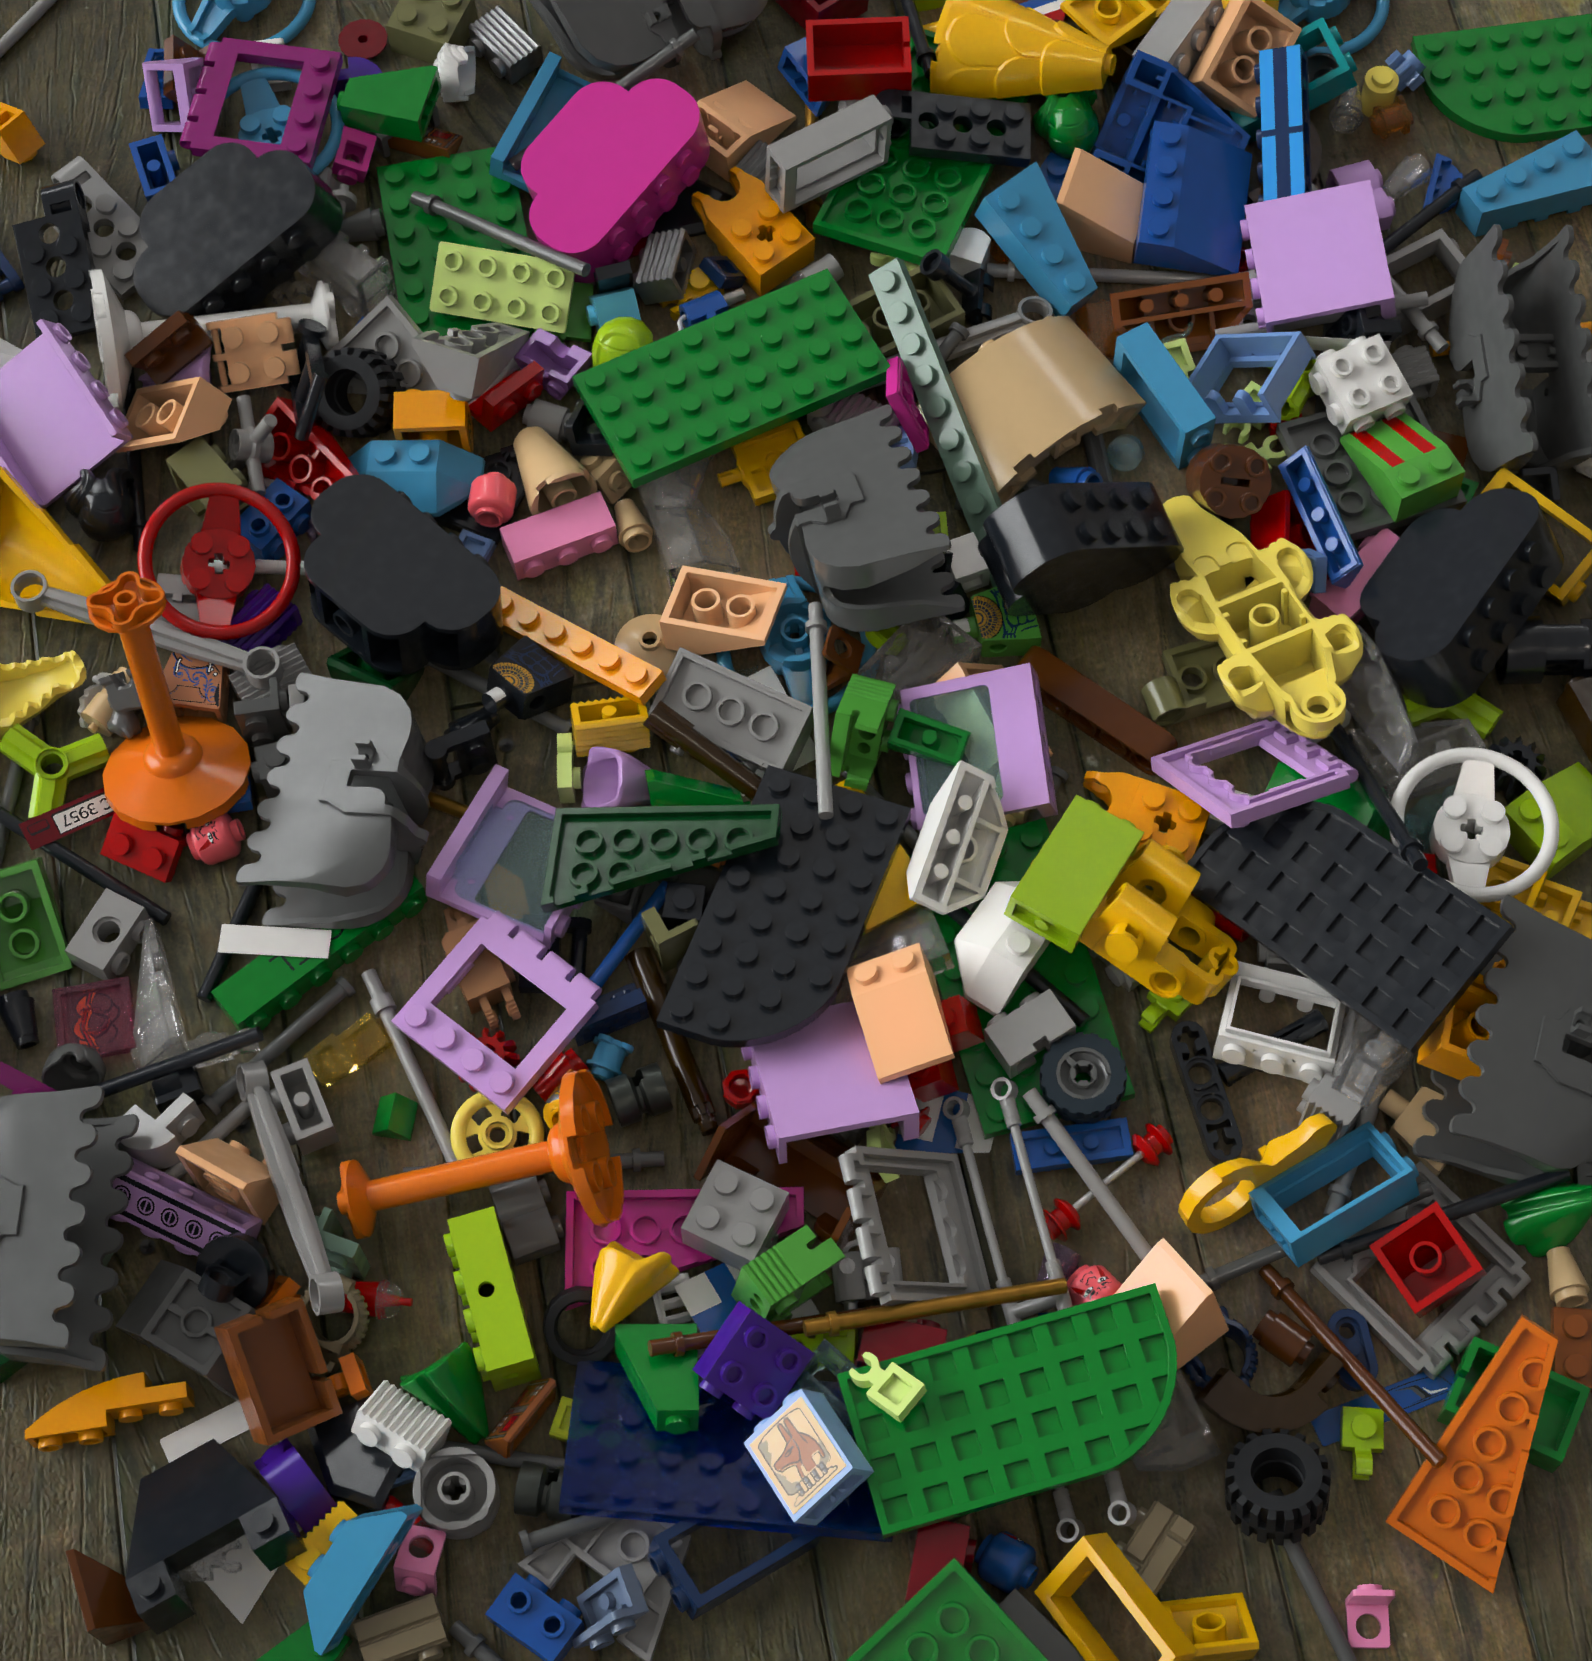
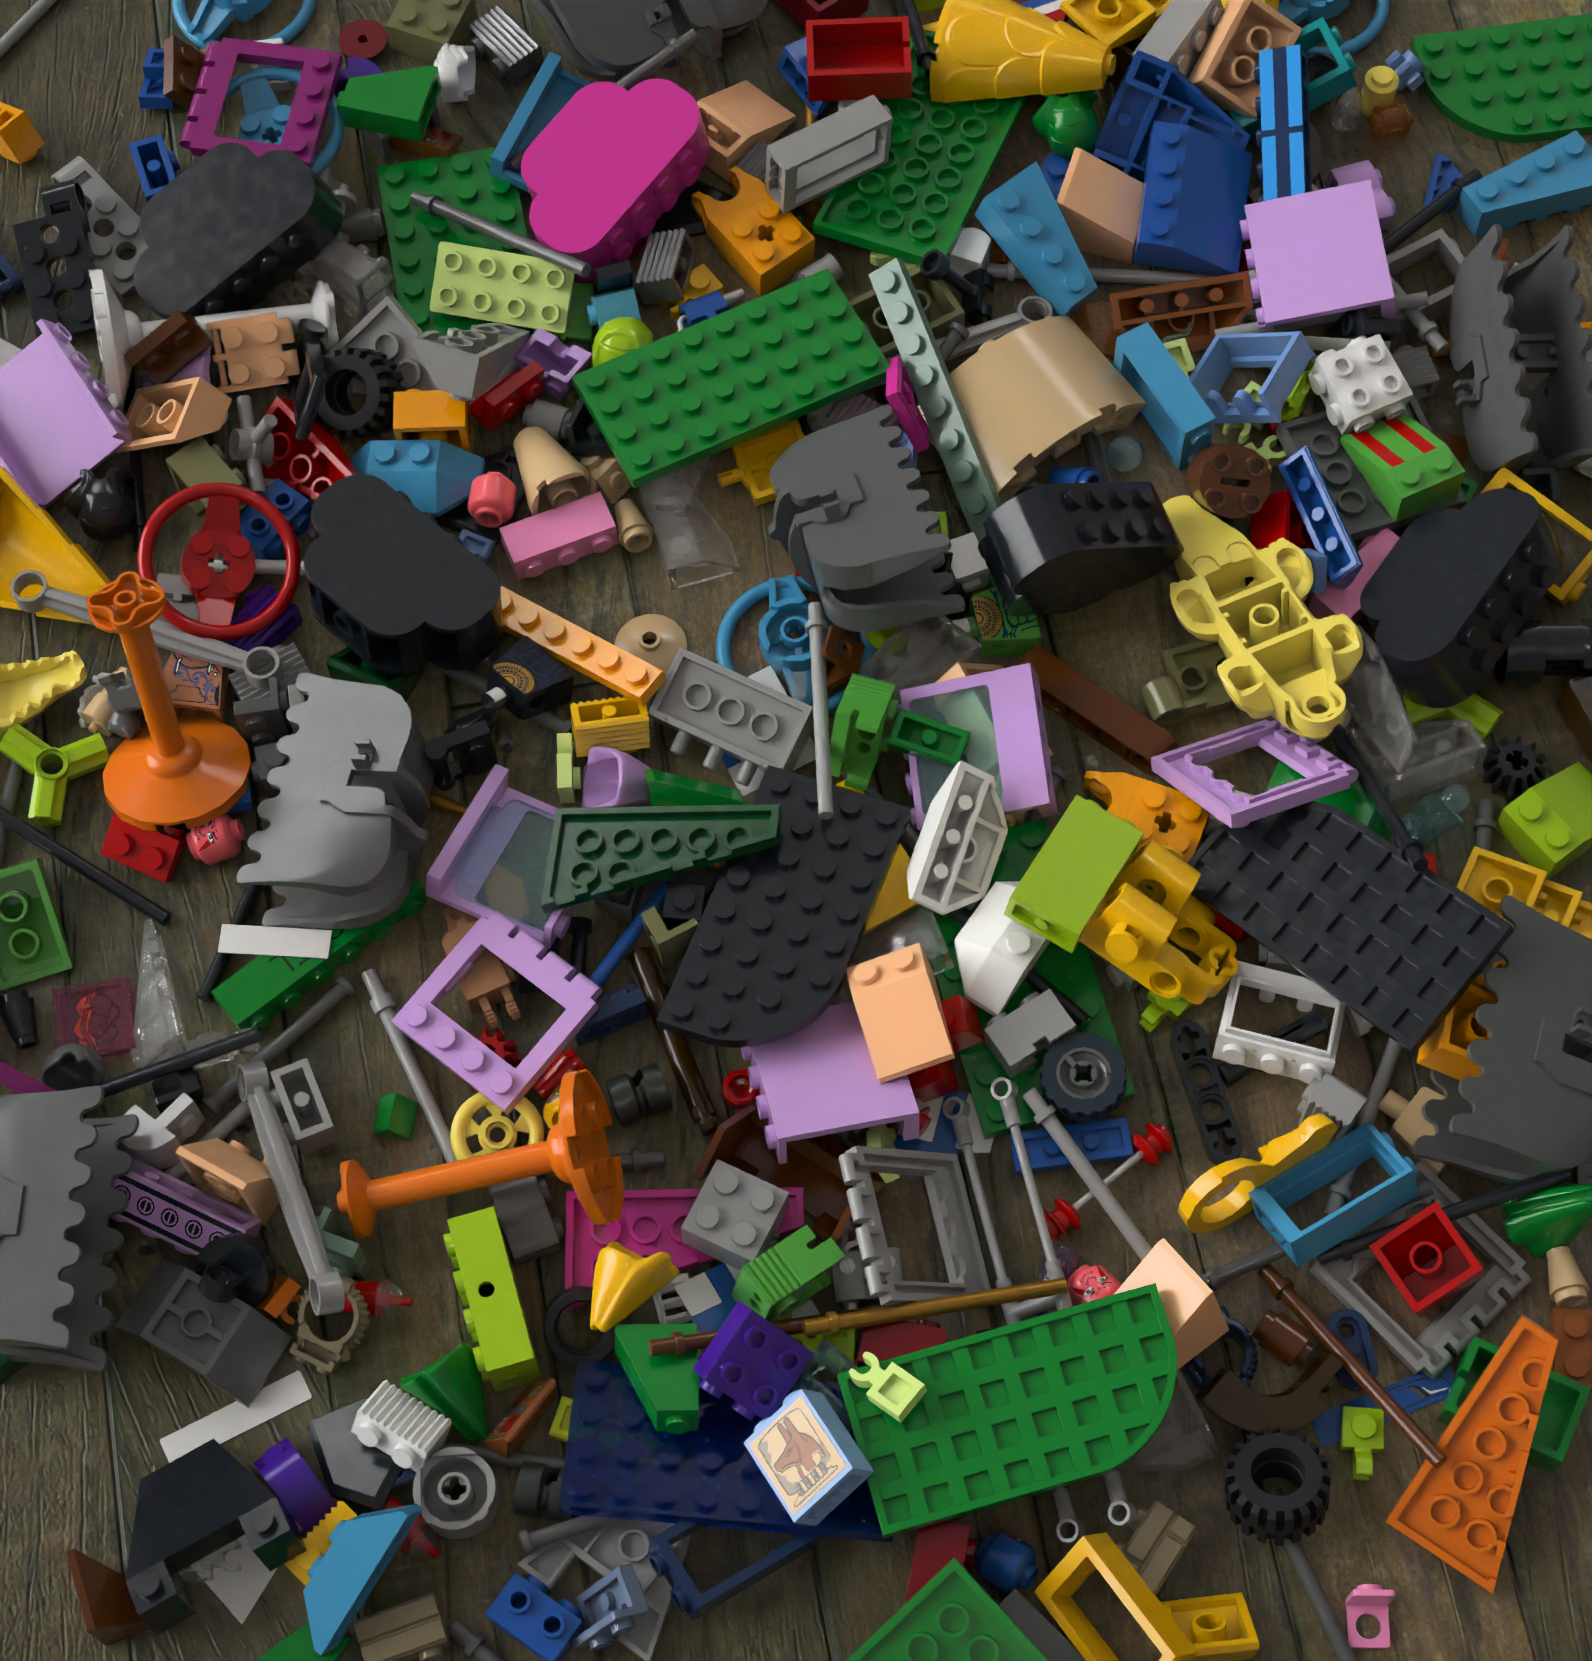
(66, 819): sticker -> none
(92, 1412): light orange slope -> none
(108, 916): light grey brick -> none
(186, 76): lavender tile -> none
(270, 1370): dark orange piece -> none
(346, 1053): clear yellow slope -> none
(352, 1379): orange tile -> none
(354, 146): dark pink brick -> none
(415, 1574): bright pink bracket -> none
(608, 1057): dark azure brick -> none
(681, 734): dark brown piece -> none
(719, 611): light nougat slope -> none
(722, 272): dark blue tile -> none
(975, 113): black hinge -> none
(1367, 1060): clear wedge -> none
(1407, 176): clear cone -> none
(1476, 811): white piece -> none

